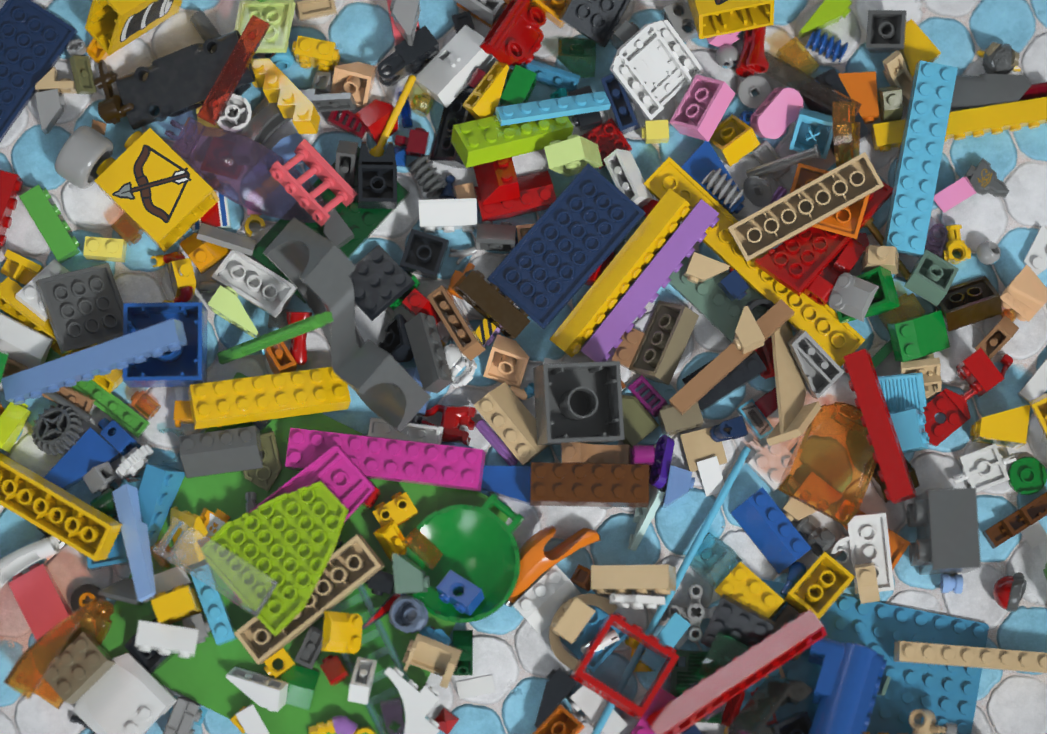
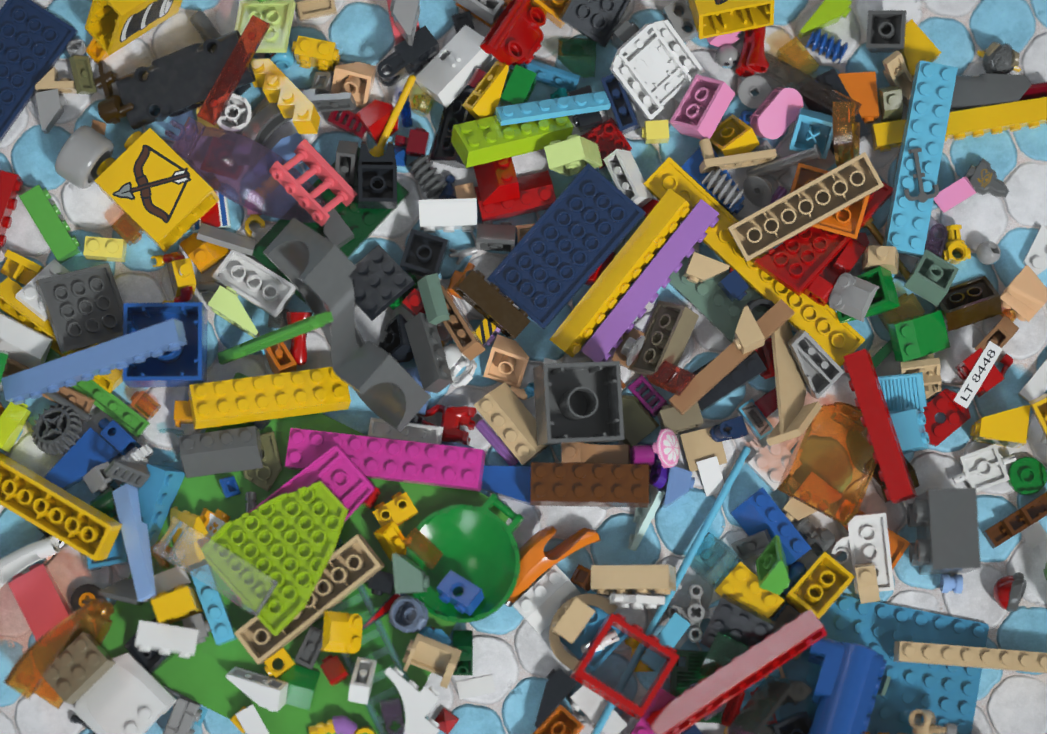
(137, 479): none -> dark grey slope
(229, 487): none -> blue slope
(433, 299): none -> sand green piece
(632, 348): none -> light grey piece
(666, 372): none -> clear red piece
(667, 448): none -> bright pink dish
(733, 161): none -> tan piece
(752, 544): none -> dark grey plate
(773, 568): none -> bright green slope
(922, 197): none -> dark grey piece
(978, 374): none -> white sticker

